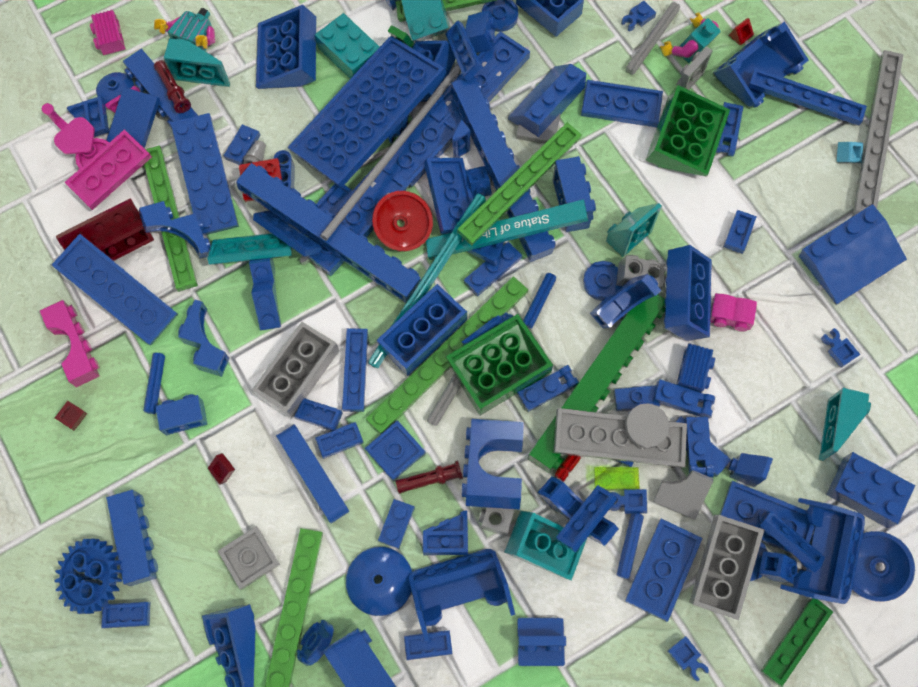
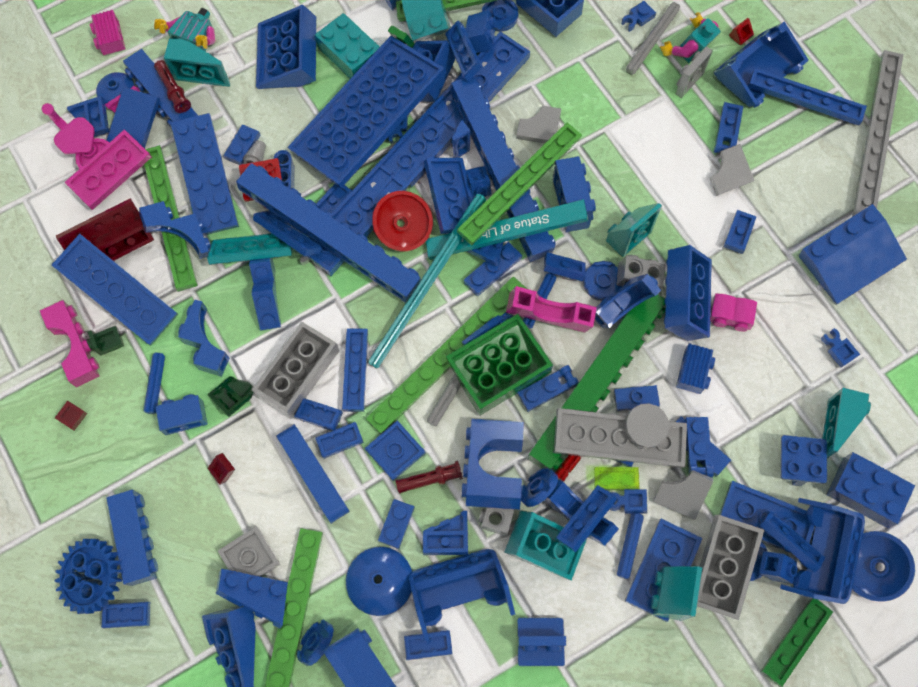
(105, 340): none -> dark green bracket
(231, 395): none -> dark green slope
(259, 594): none -> blue wing
(389, 154): light grey piece -> none
(422, 329): blue slope -> none
(539, 487): none -> blue tile
(549, 98): blue slope -> none
(564, 266): none -> blue plate
(567, 315): none -> dark pink arch
(622, 103): blue tile -> none
(677, 592): none -> teal slope
(683, 399): blue plate -> none
(686, 656): blue plate -> none
(688, 133): green slope -> none
(732, 172): none -> light grey tile
(750, 468): blue slope -> none
(803, 460): none -> blue bracket
(850, 152): medium azure slope -> none

